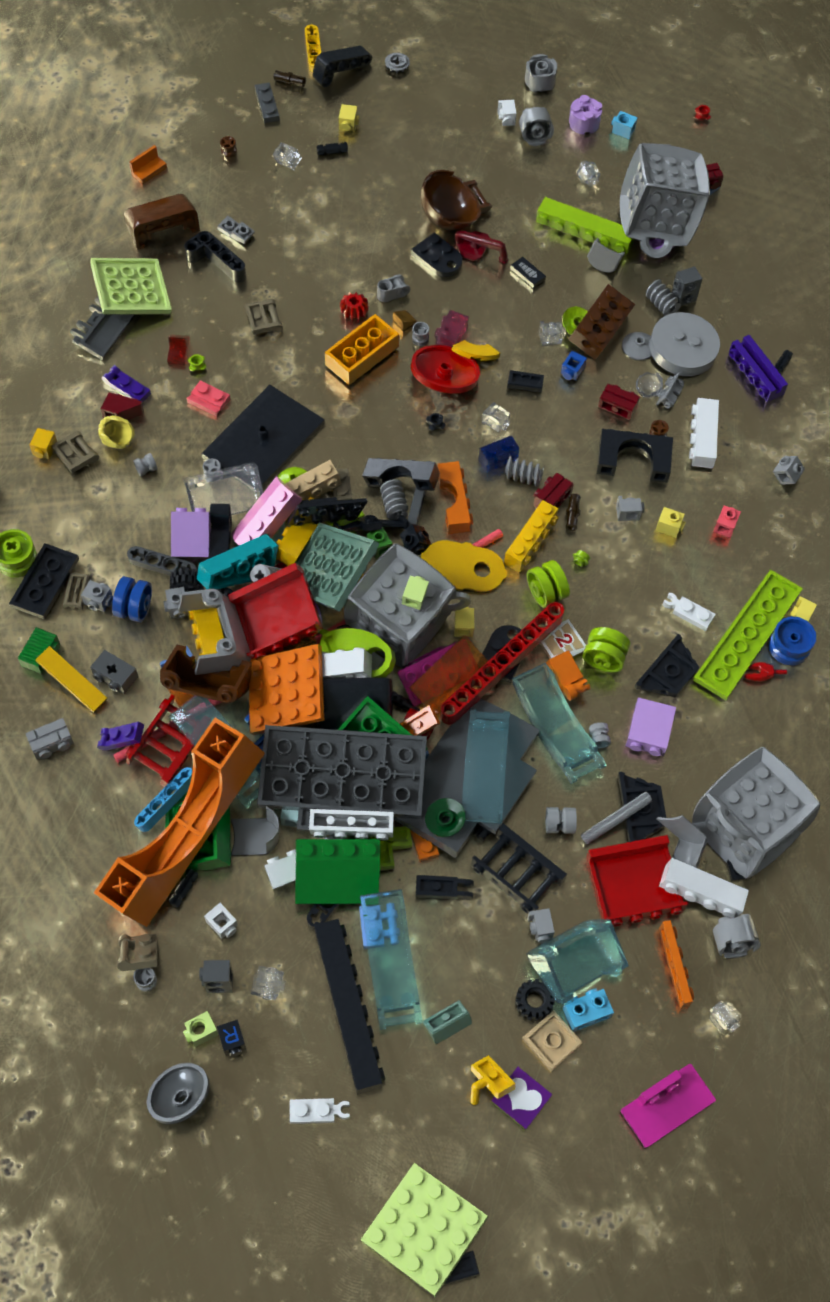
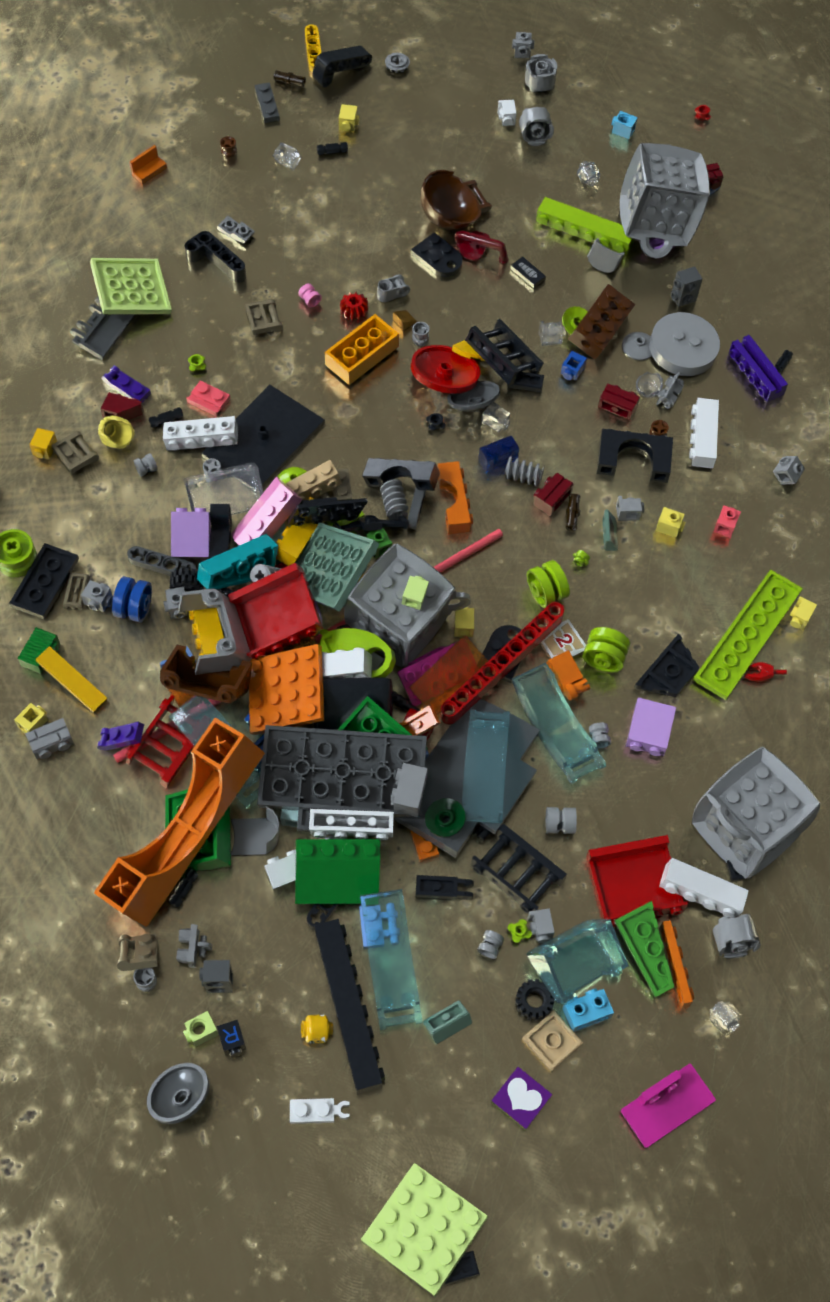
(30, 714): none -> light yellow brick
(114, 672): dark grey brick -> none
(149, 815): dark azure beam -> none
(160, 215): reddish brown windscreen -> none
(166, 417): none -> black axle
(178, 349): clear red slope -> none
(191, 936): none -> light grey hips
(203, 433): none -> white brick
(218, 915): white brick -> none
(268, 983): clear brick -> none
(311, 297): none -> bright pink wheel
(316, 1029): none -> yellow head
(400, 840): lime plate -> none
(410, 789): none -> light grey brick
(415, 539): black brick -> none
(452, 329): clear pink brick -> none
(457, 565): yellow piece -> none
(476, 399): none -> dark grey dish
(490, 944): none -> light grey wheel
(492, 1077): yellow plate -> none
(496, 359): none -> black fence
(516, 936): none -> lime plate
(523, 41): none -> light grey brick
(530, 536): yellow brick -> none
(585, 115): lavender brick -> none
(609, 531): none -> sand green slope
(616, 817): light grey axle -> none
(643, 822): black wing -> none
(643, 939): none -> bright green wing
(662, 298): light grey piece -> none
(690, 611): white plate -> none
(690, 842): light grey piece -> none
(792, 641): blue wheel -> none

